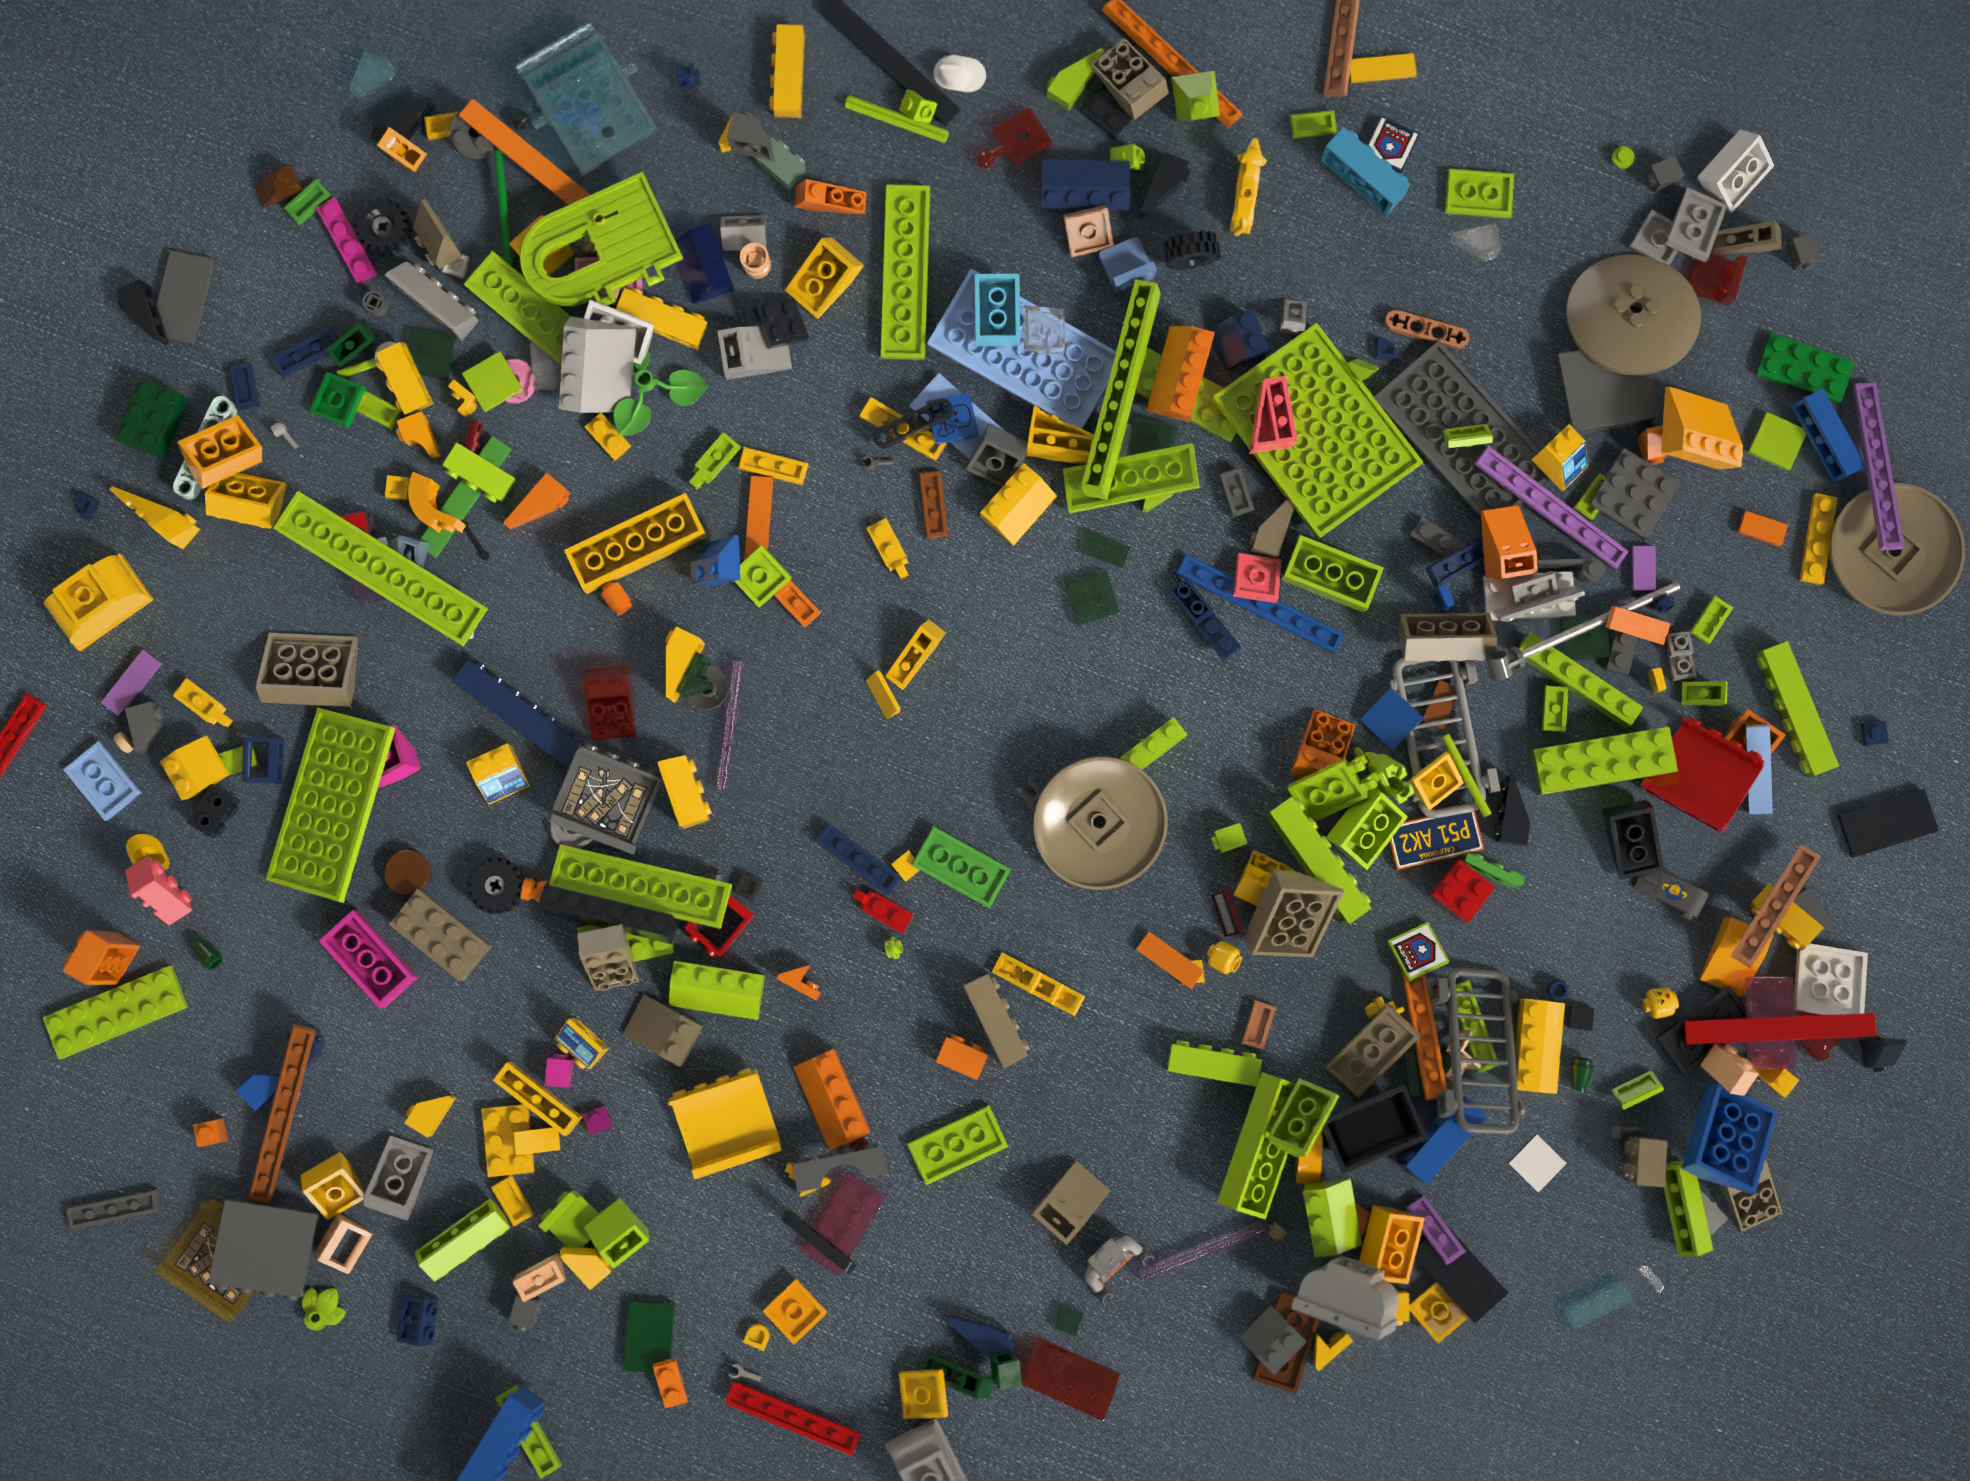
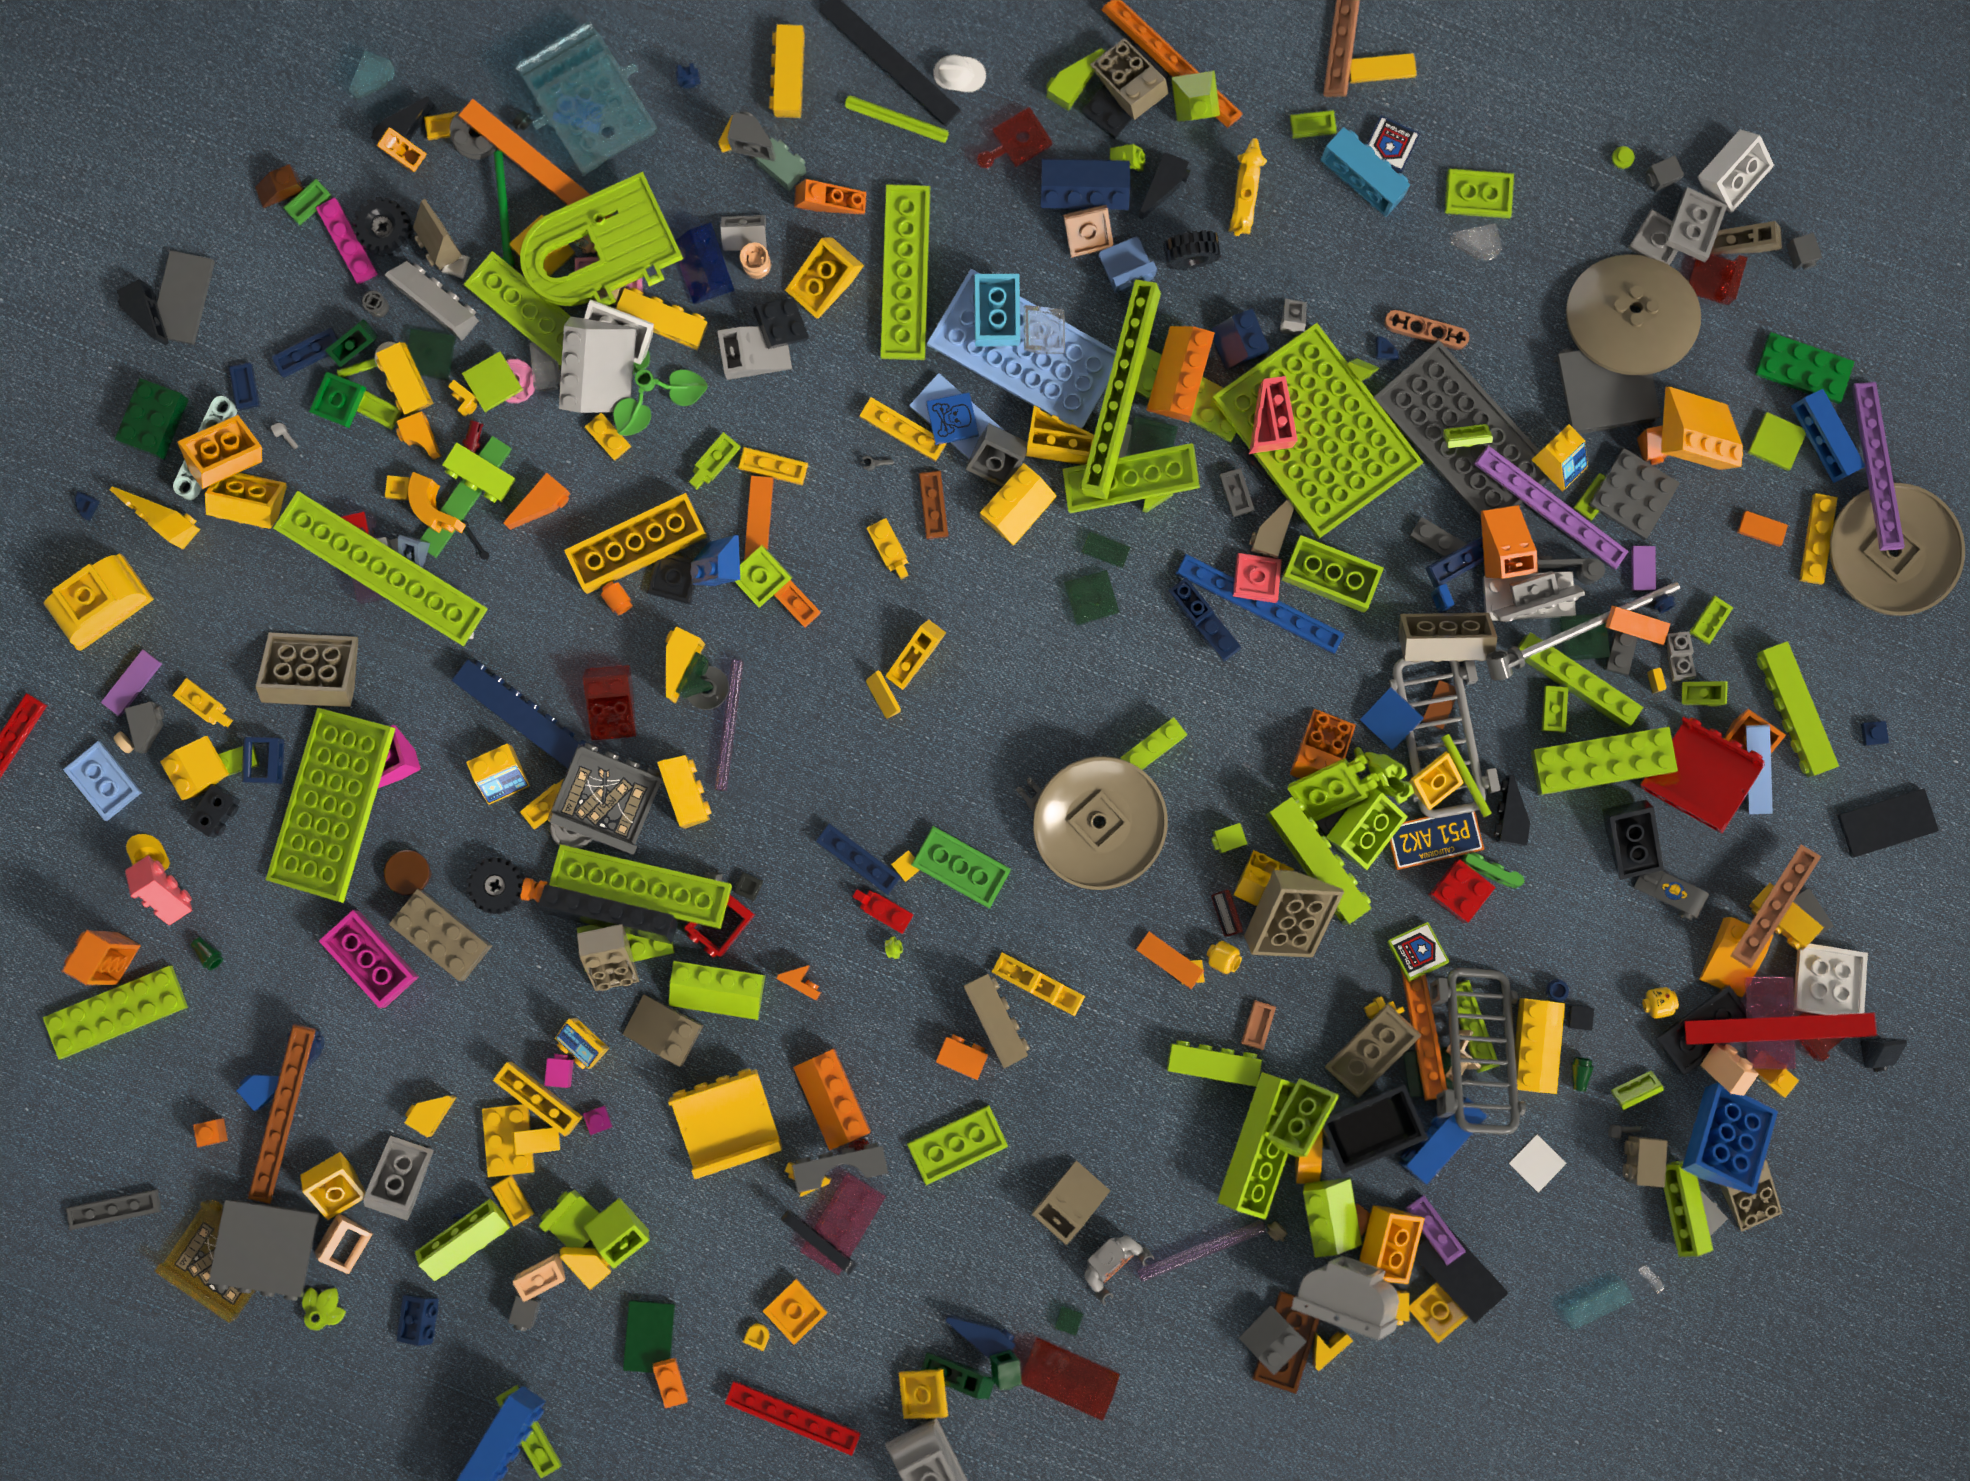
(539, 809): none -> yellow hinge
(672, 579): none -> black tile
(744, 1373): light grey hand -> none
(912, 420): black beam -> none
(917, 107): lime bracket -> none

